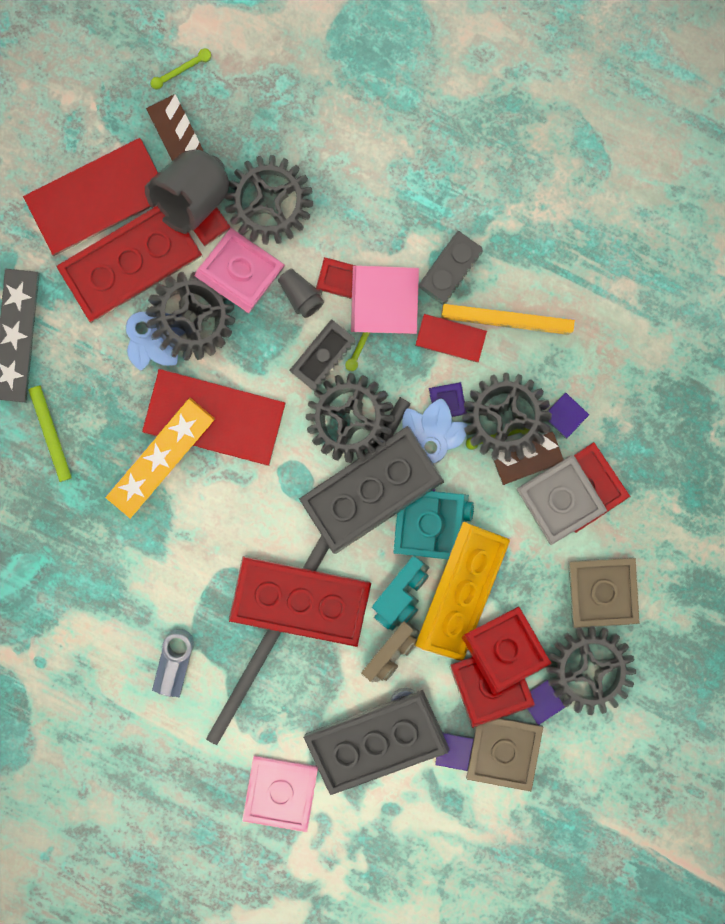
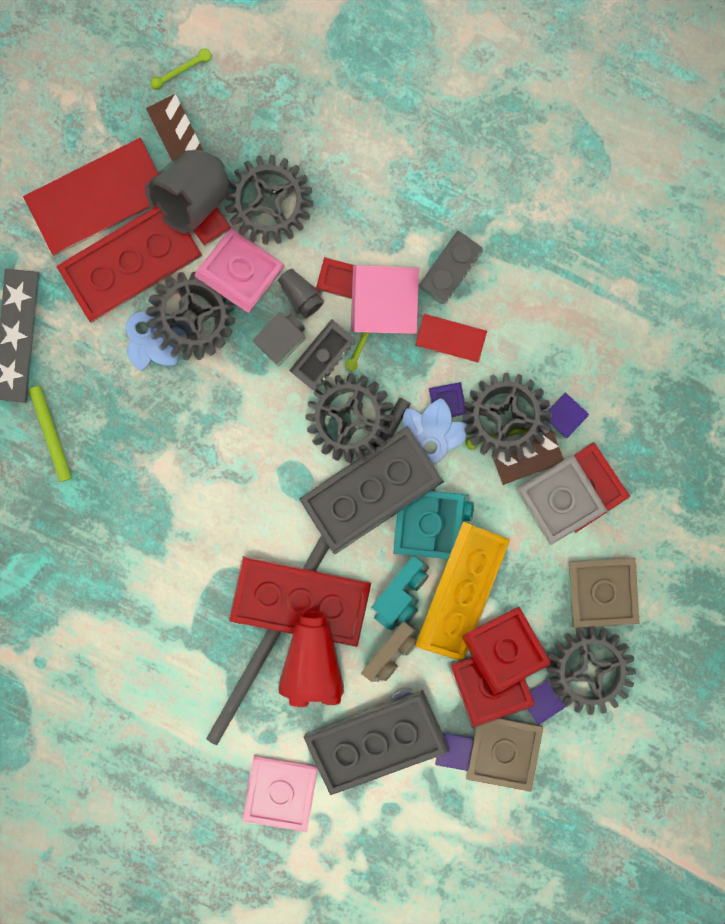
(160, 458): yellow tile -> none
(173, 666): sand blue piece -> none
(243, 421): red tile -> none
(280, 337): none -> dark grey brick
(311, 664): none -> red cone
(507, 319): yellow tile -> none

